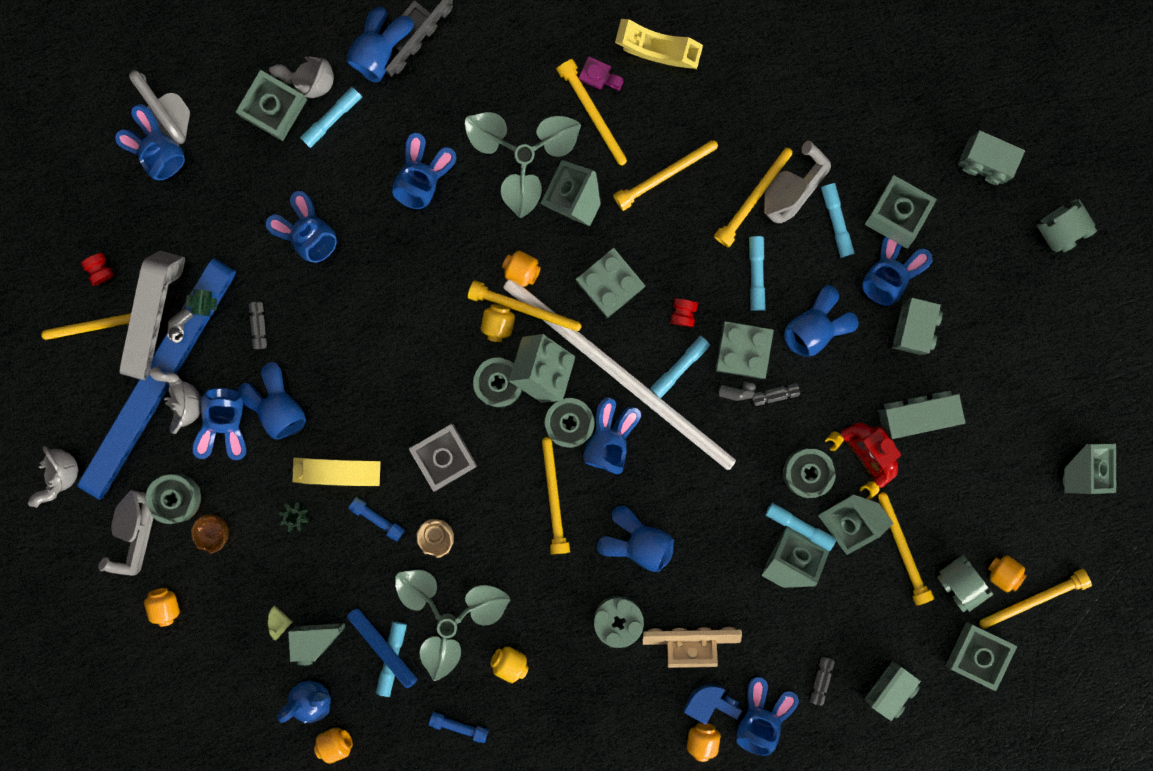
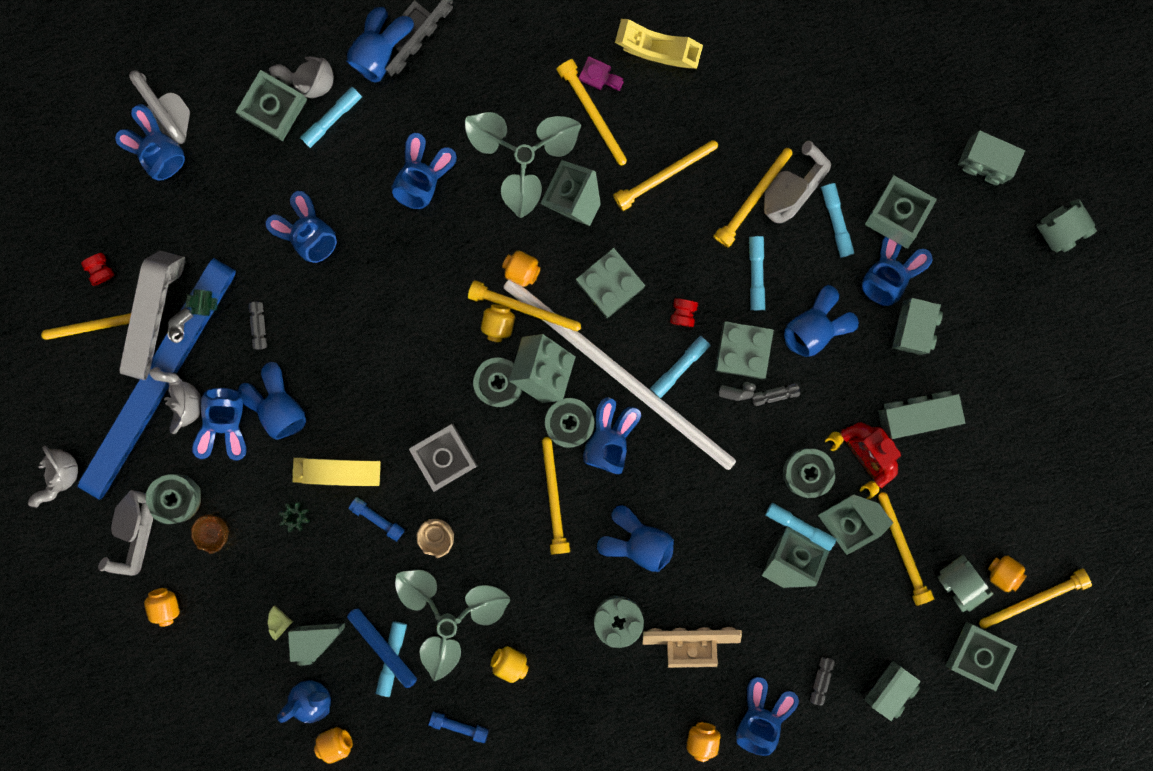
(706, 699): blue brick -> none
(1092, 470): sand green slope -> none

